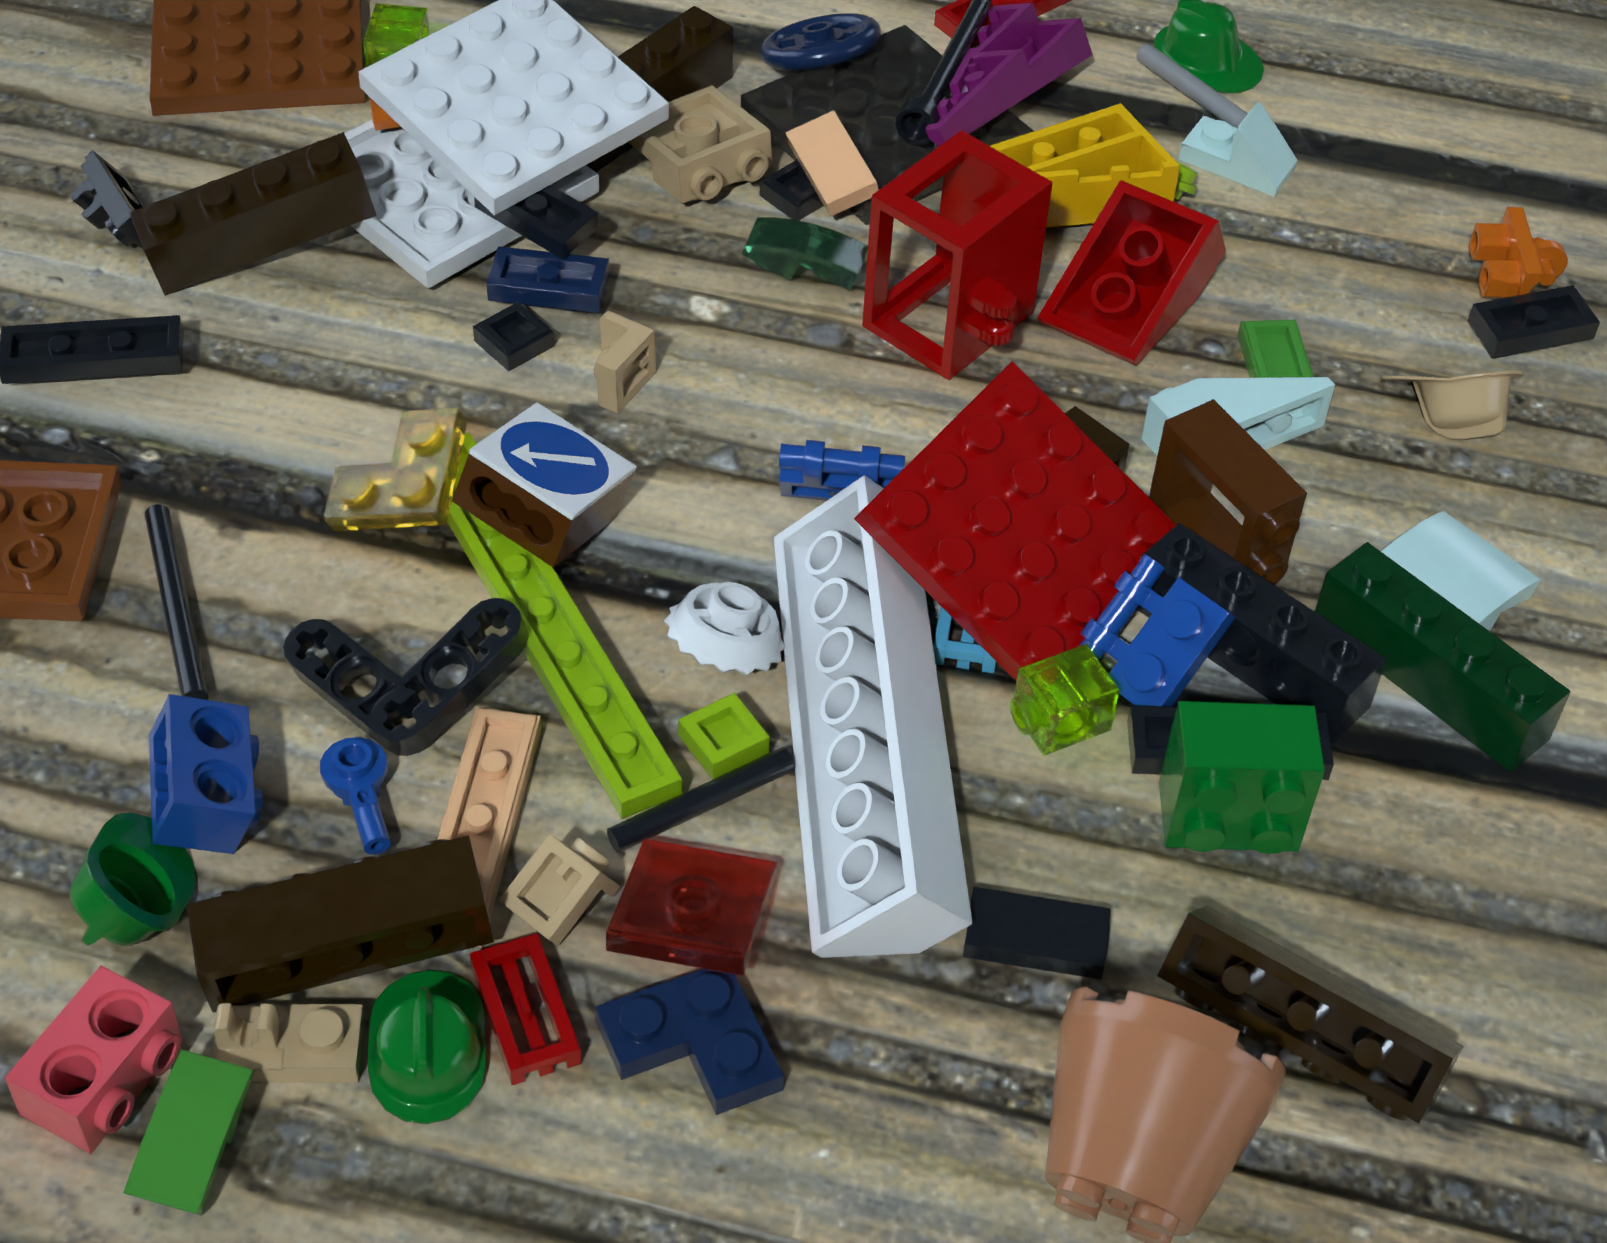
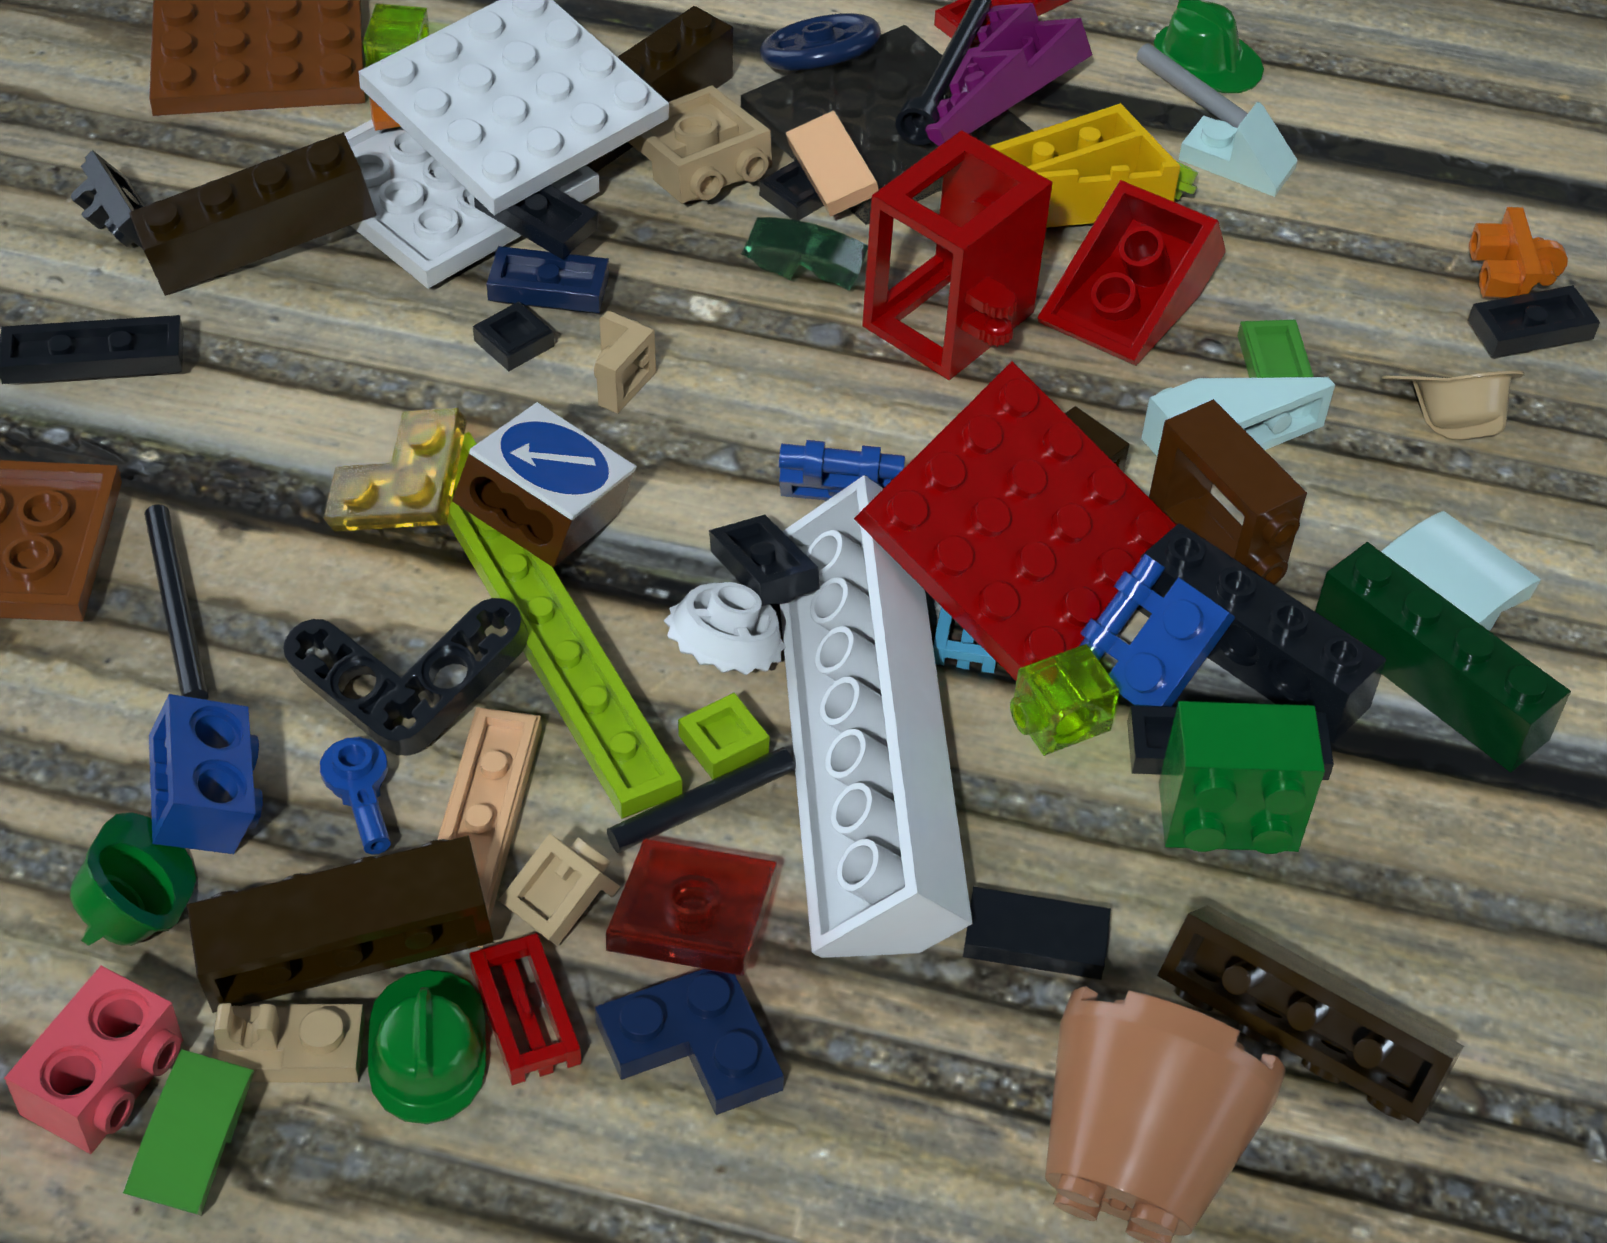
(764, 560): none -> black plate

